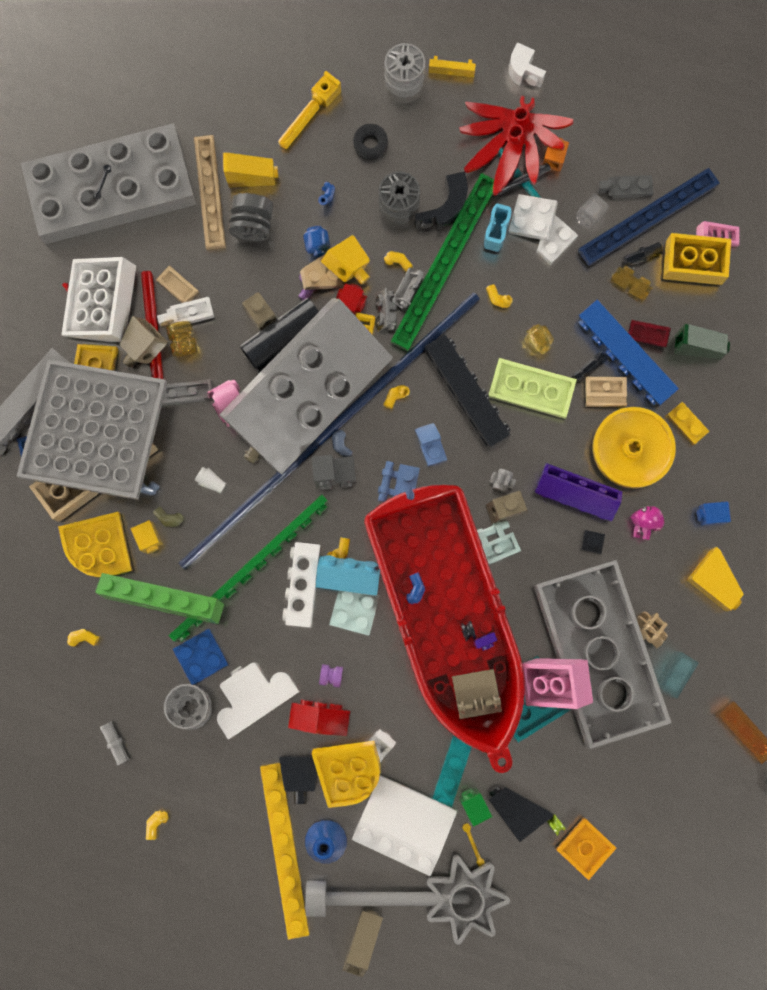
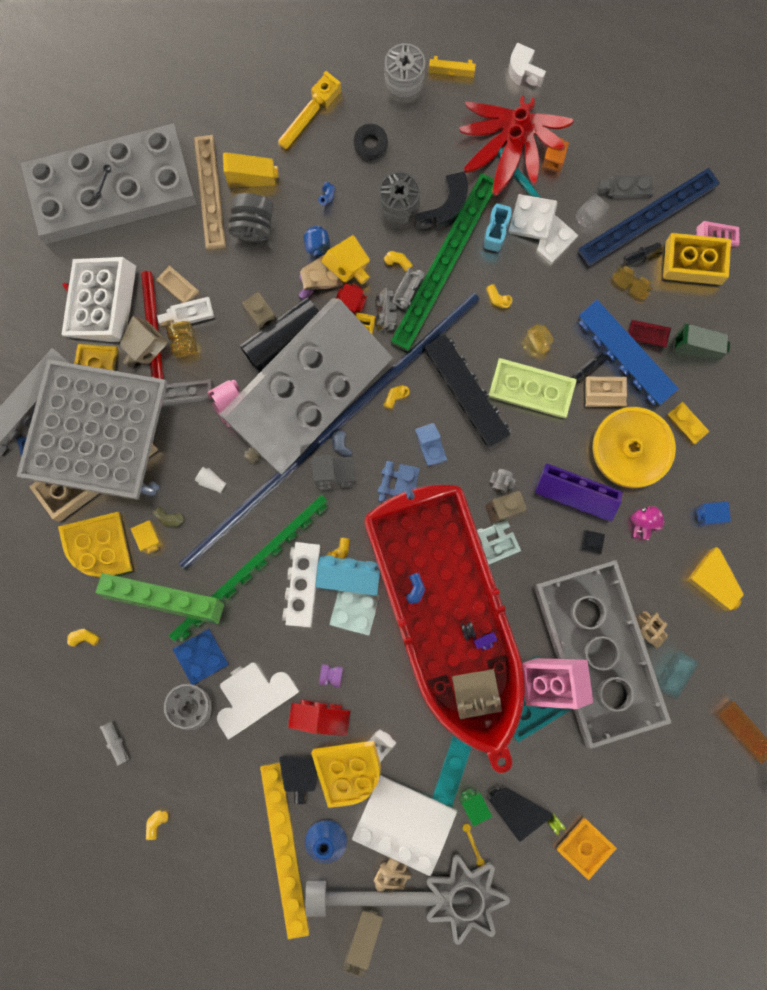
(389, 874): none -> tan piece
(524, 178): black bar -> none

